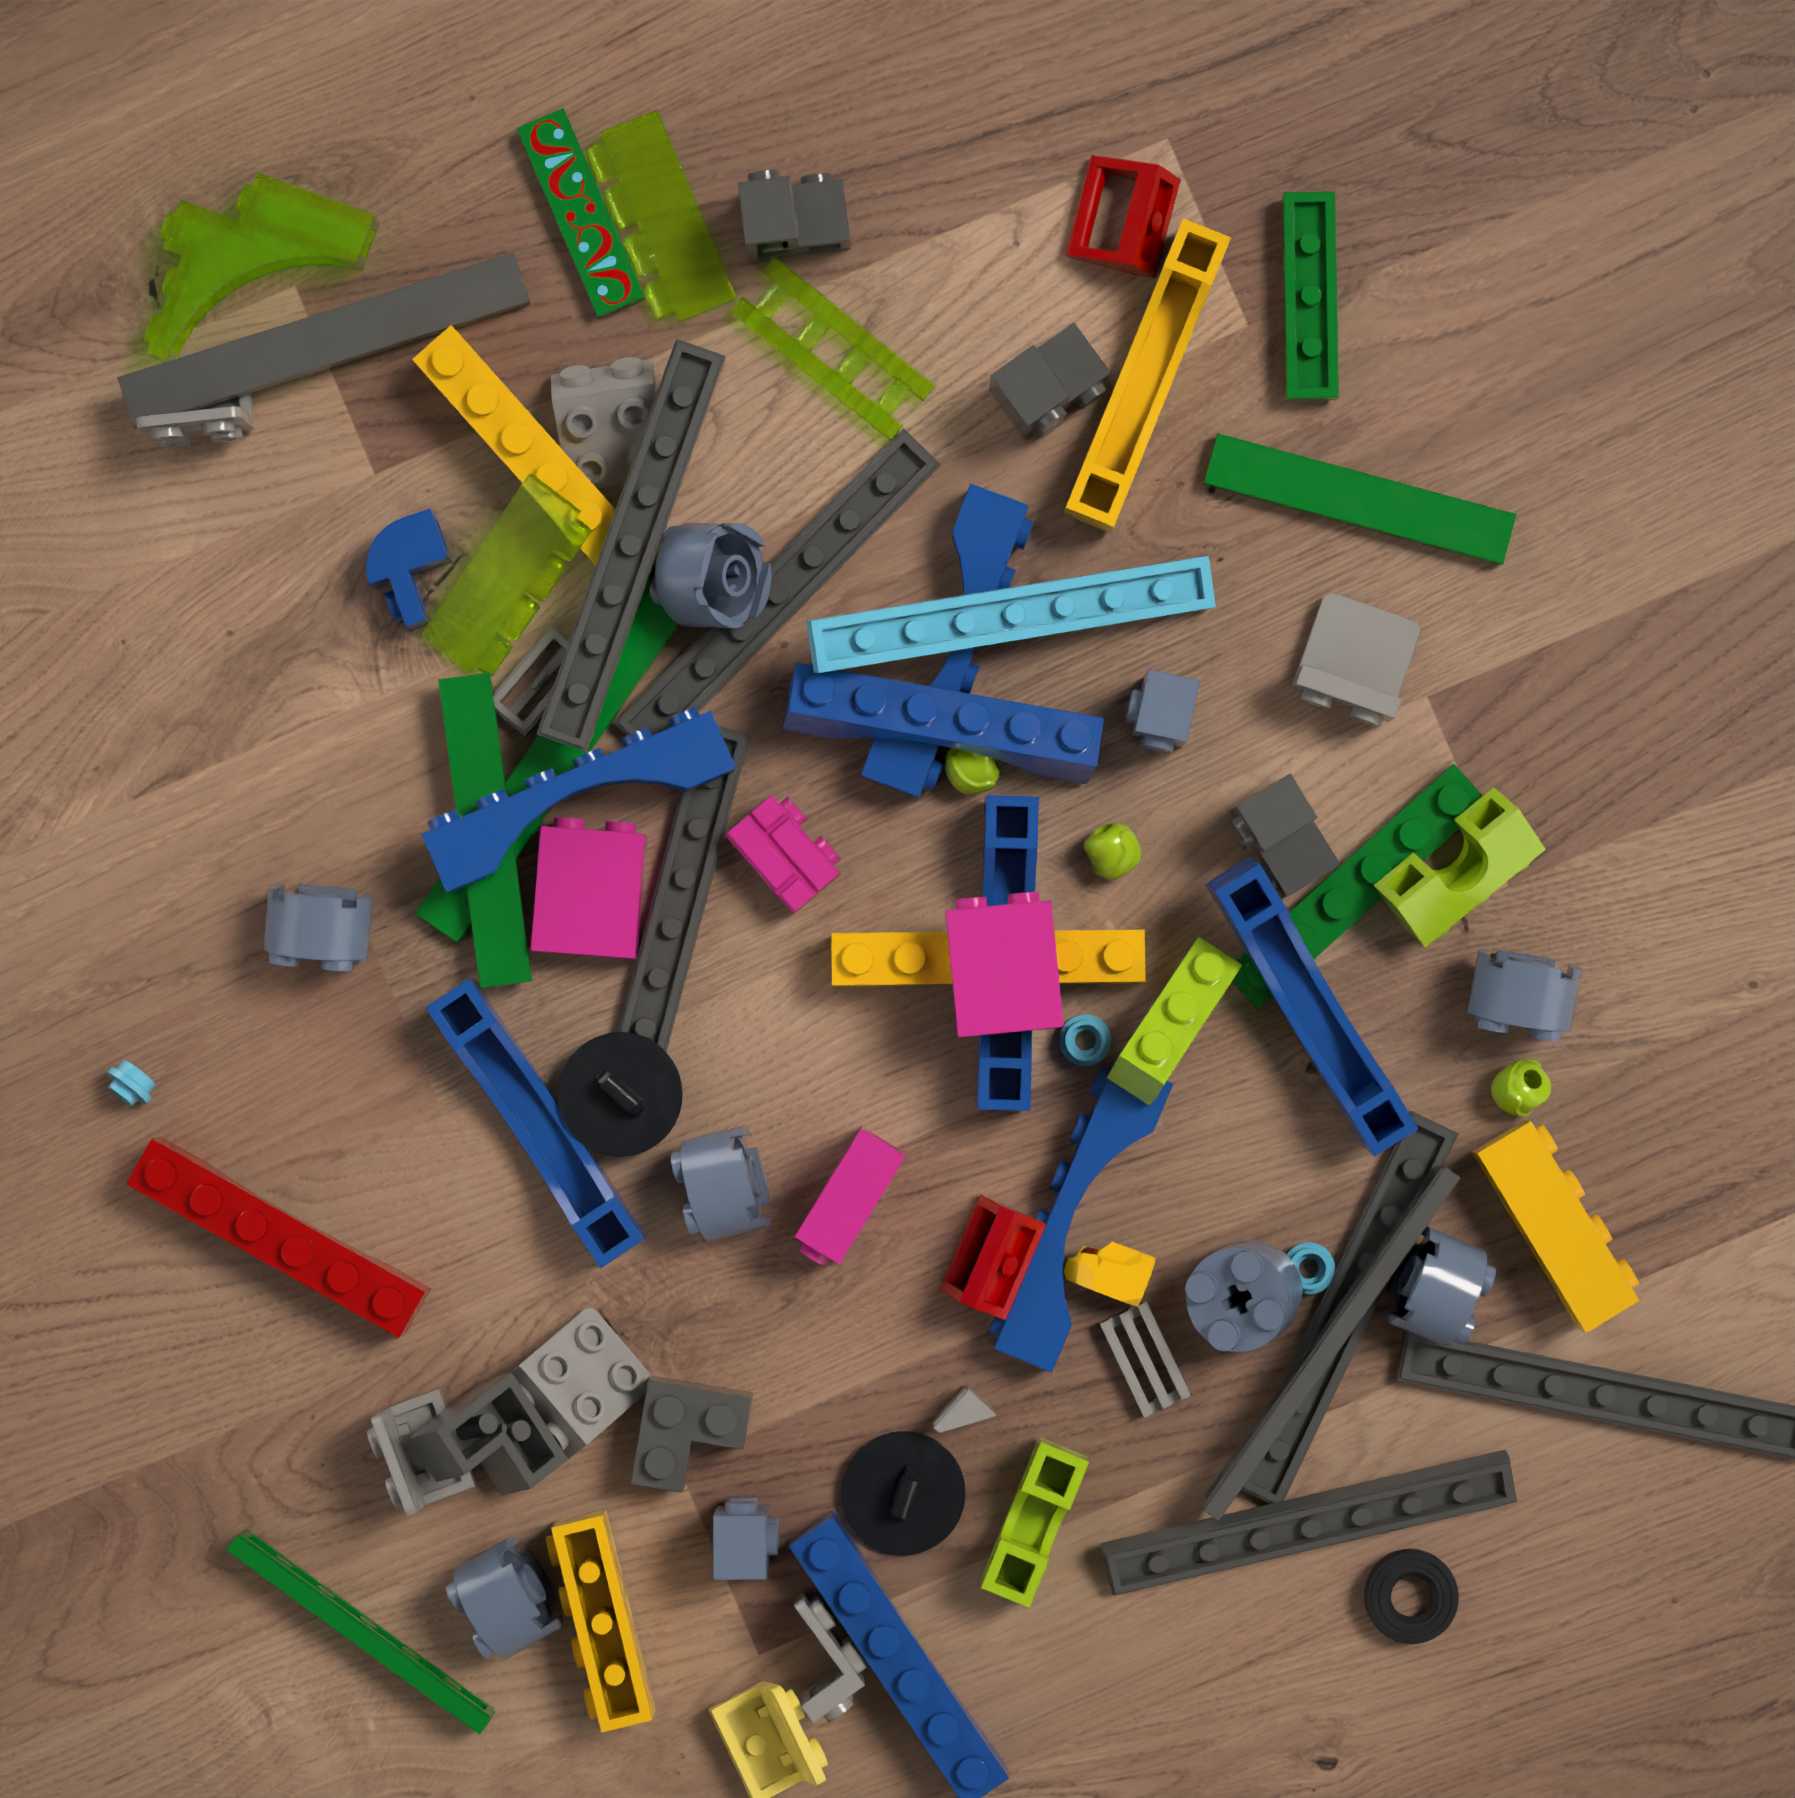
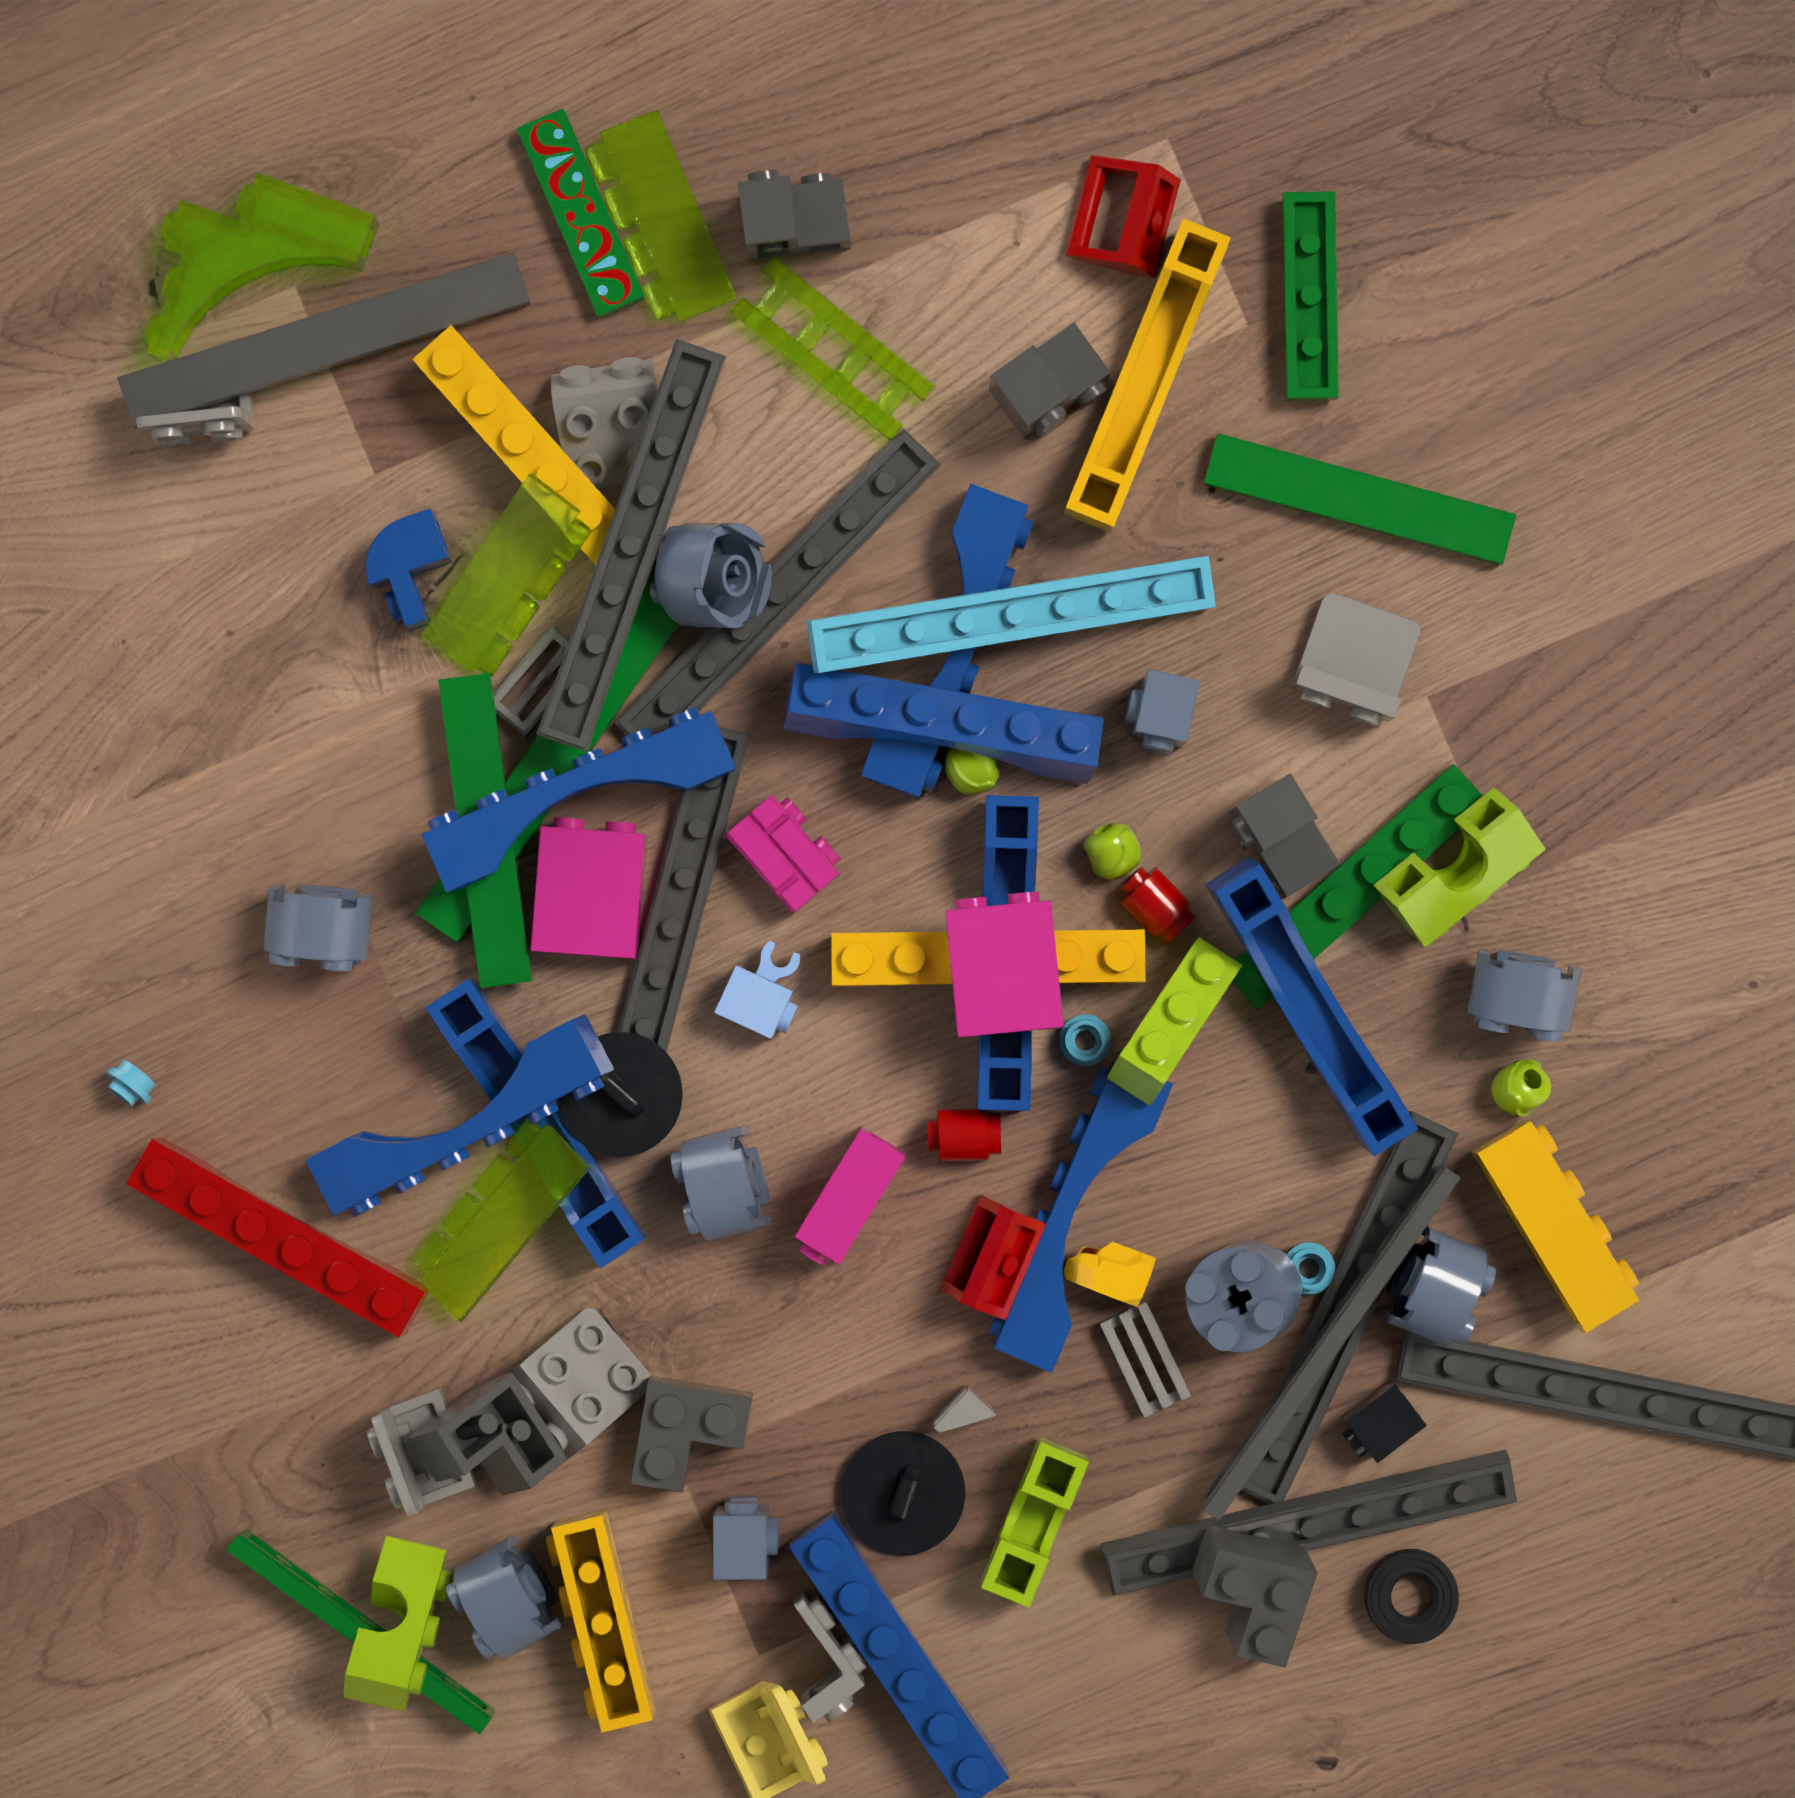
(387, 1664): none -> lime arch
(498, 1228): none -> clear neon green windscreen
(550, 1068): none -> blue arch
(756, 998): none -> light blue brick
(964, 1135): none -> red brick
(1156, 903): none -> red brick
(1264, 1583): none -> dark grey brick
(1381, 1422): none -> black brick

